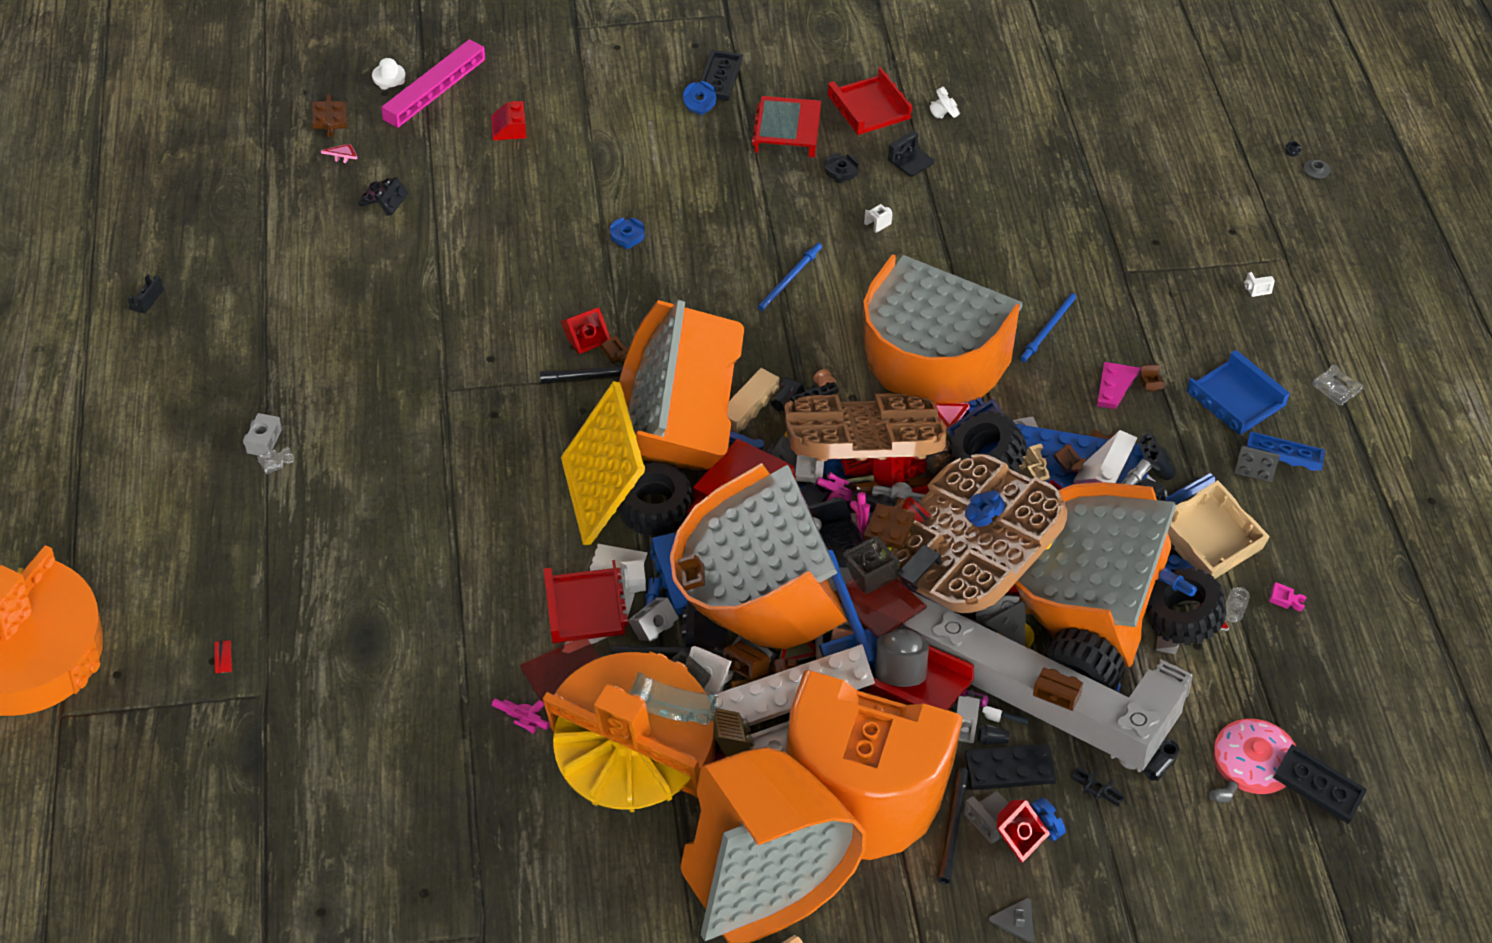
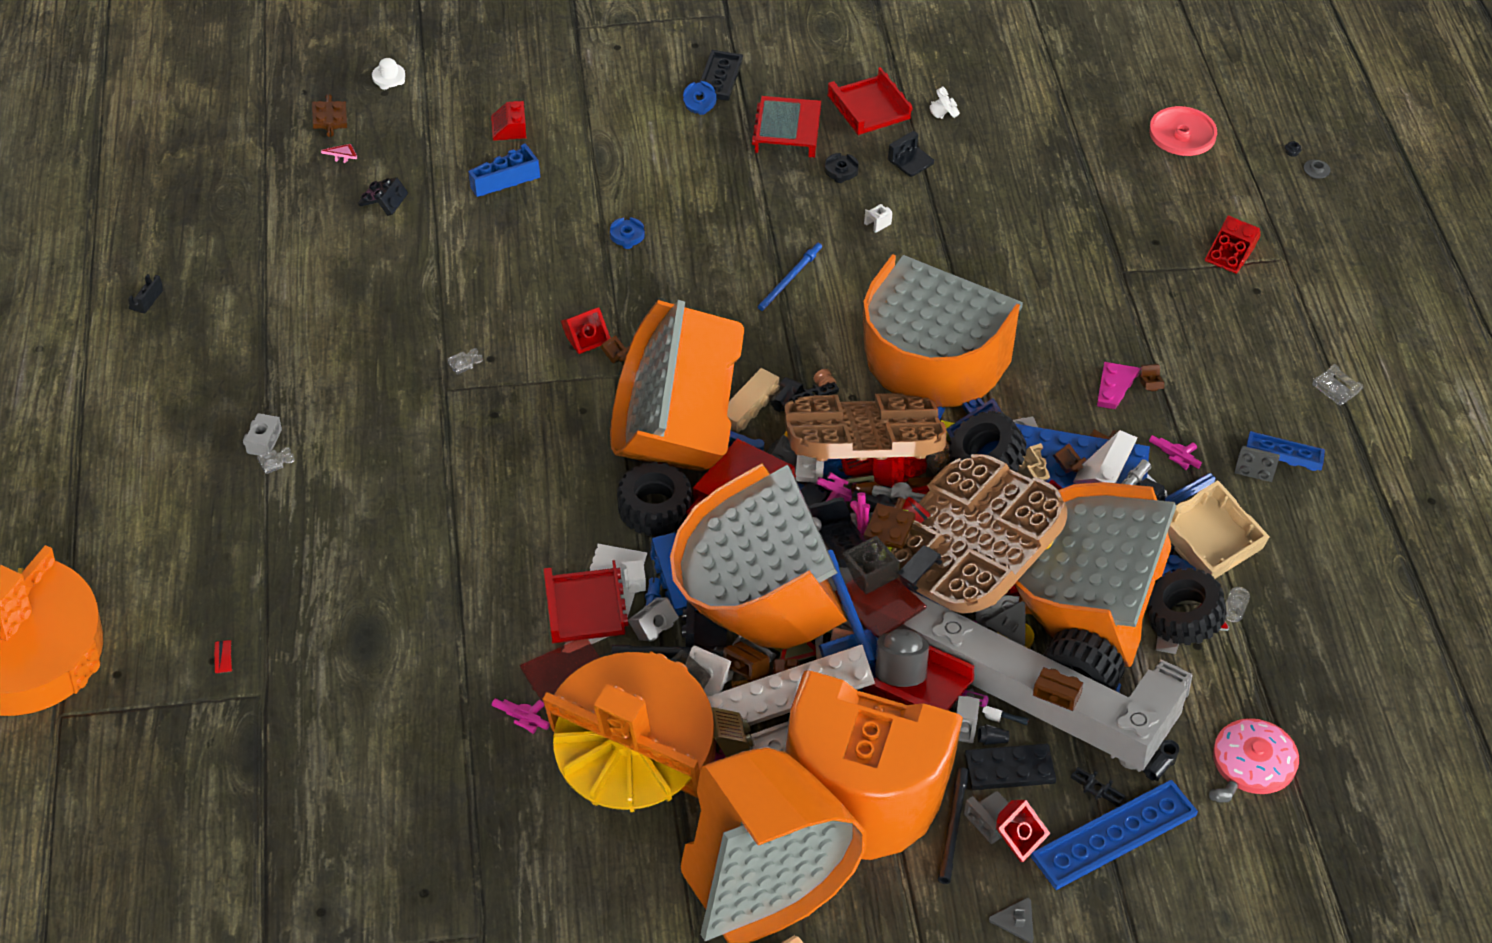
(433, 83): dark pink brick -> none
(463, 362): none -> clear plate
(505, 171): none -> blue wedge
(554, 375): black piece -> none
(602, 463): yellow plate -> none
(673, 701): clear light blue windscreen -> none
(692, 572): reddish brown bracket -> none
(951, 412): piece -> none
(984, 507): blue plate -> none
(1032, 347): blue bar -> none
(1045, 812): blue plate -> none
(1113, 834): none -> blue plate
(1157, 457): black connector -> none
(1177, 582): blue axle -> none
(1178, 452): none -> dark pink piece
(1183, 131): none -> coral dish
(1233, 244): none -> red slope
(1239, 393): blue panel -> none
(1258, 286): white bracket -> none
(1284, 597): dark pink plate -> none
(1320, 783): black plate -> none

